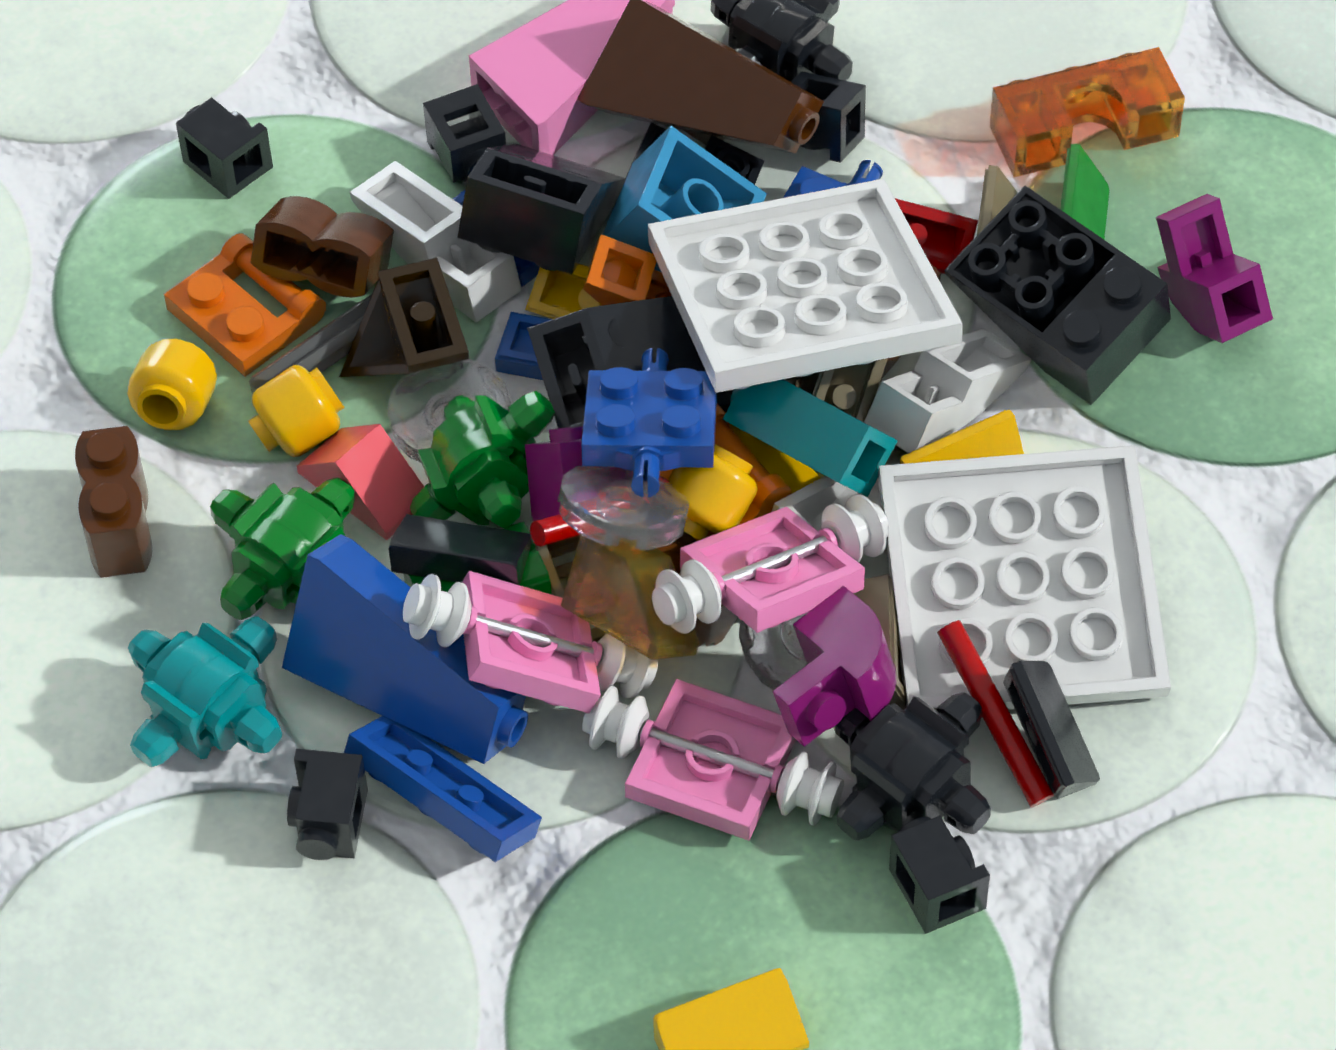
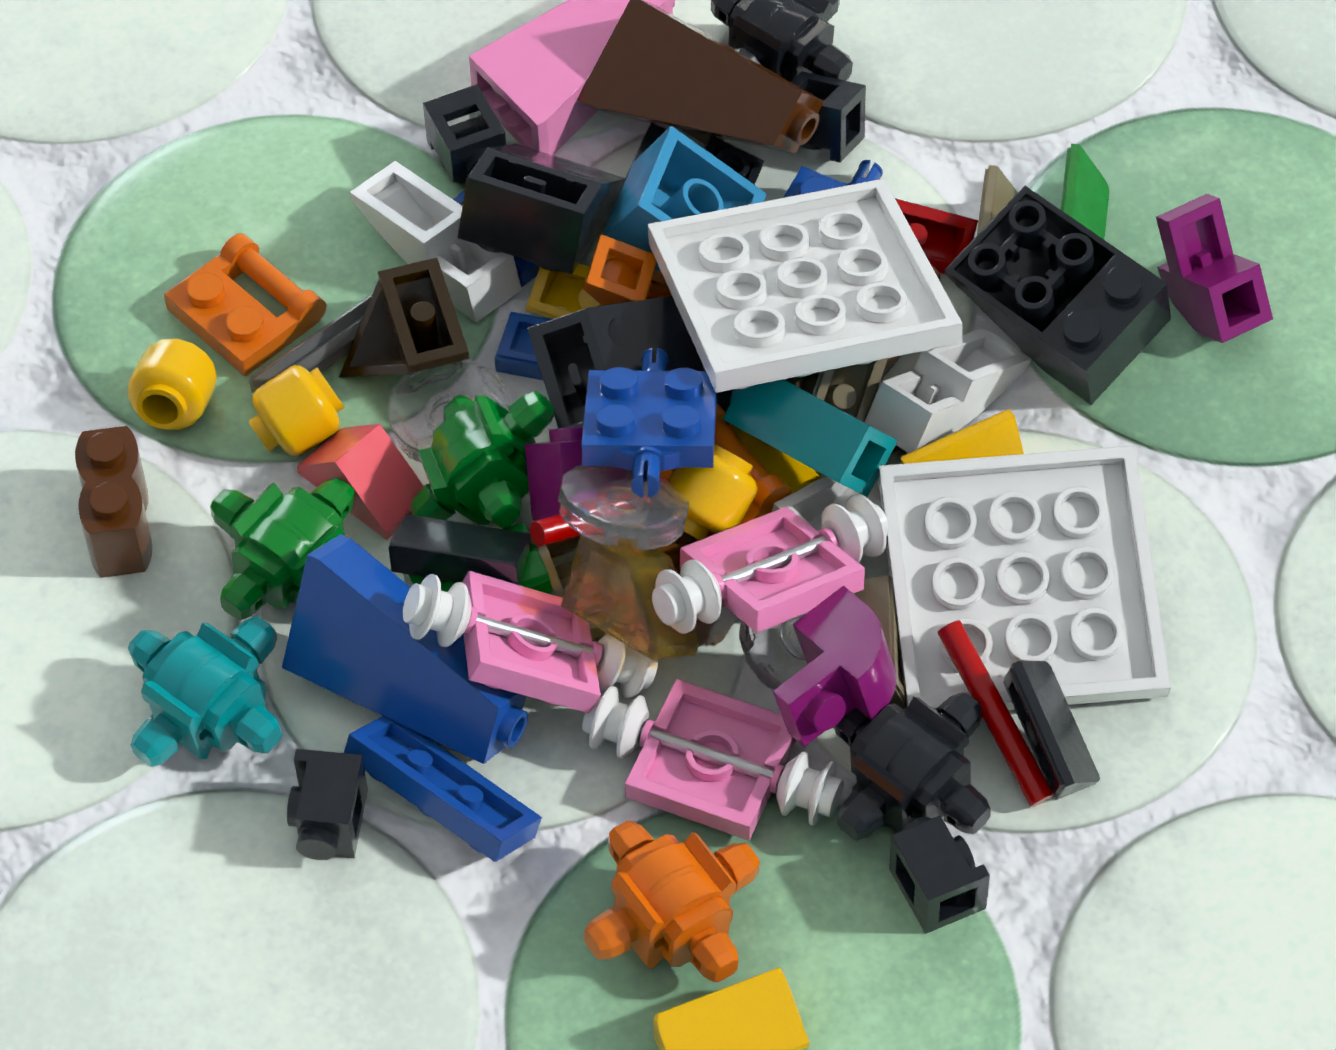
(223, 147): black brick -> none
(314, 243): reddish brown brick -> none
(672, 901): none -> orange piece
(1126, 93): clear orange arch -> none

